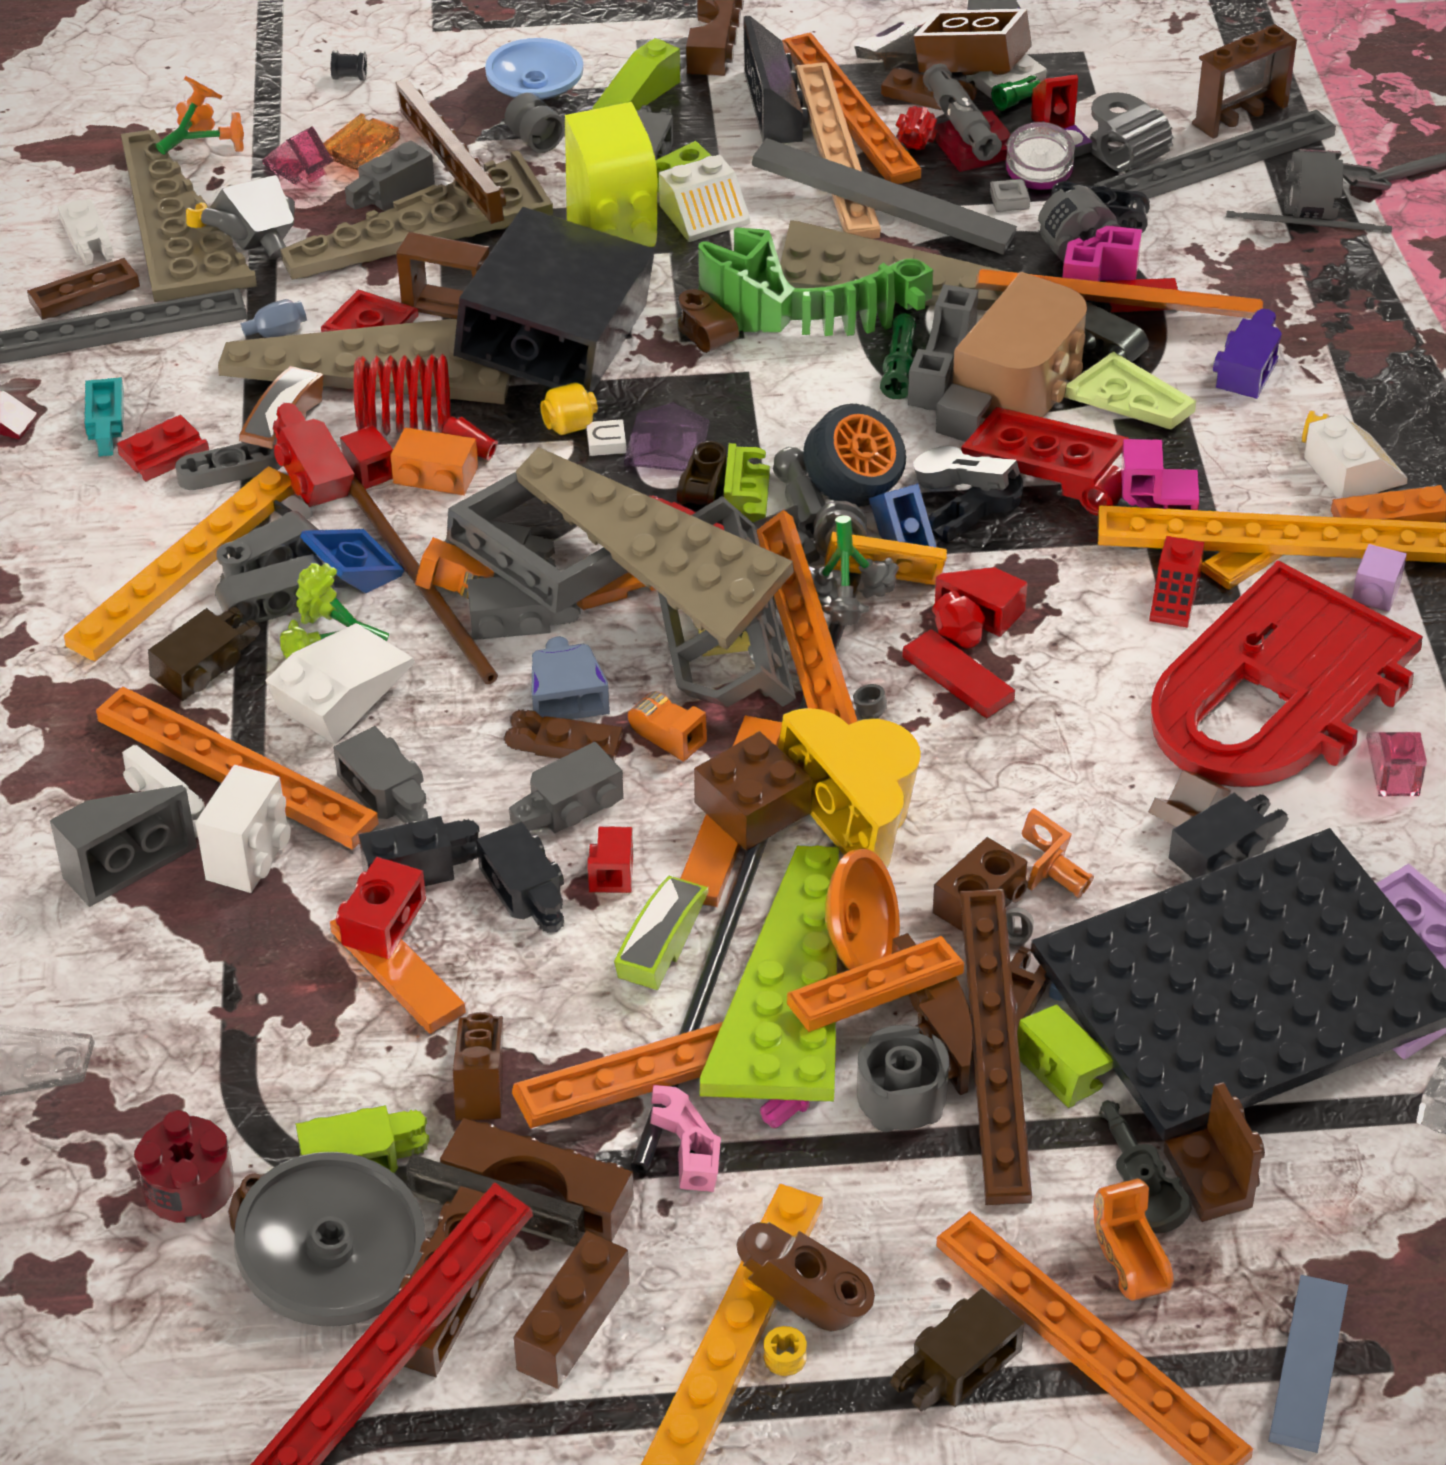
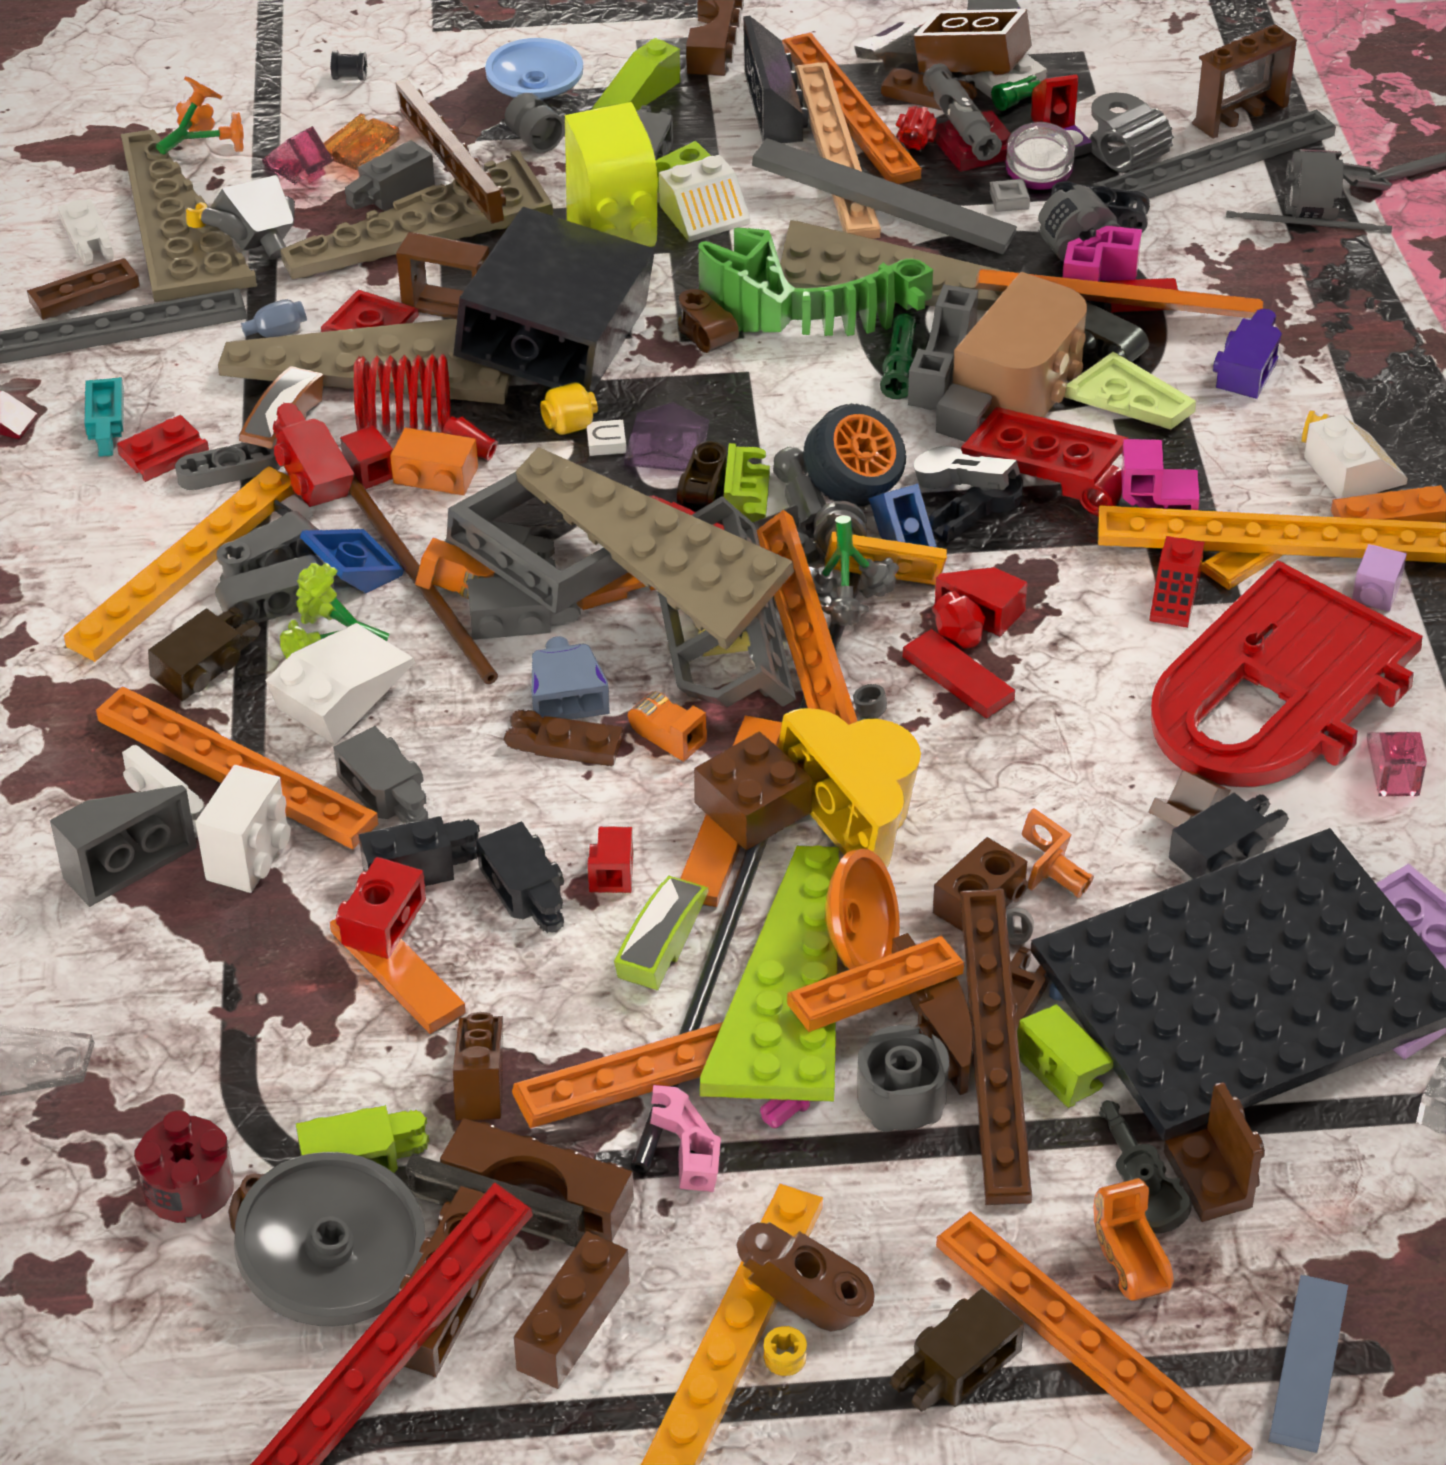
(570, 790): dark grey hinge -> none

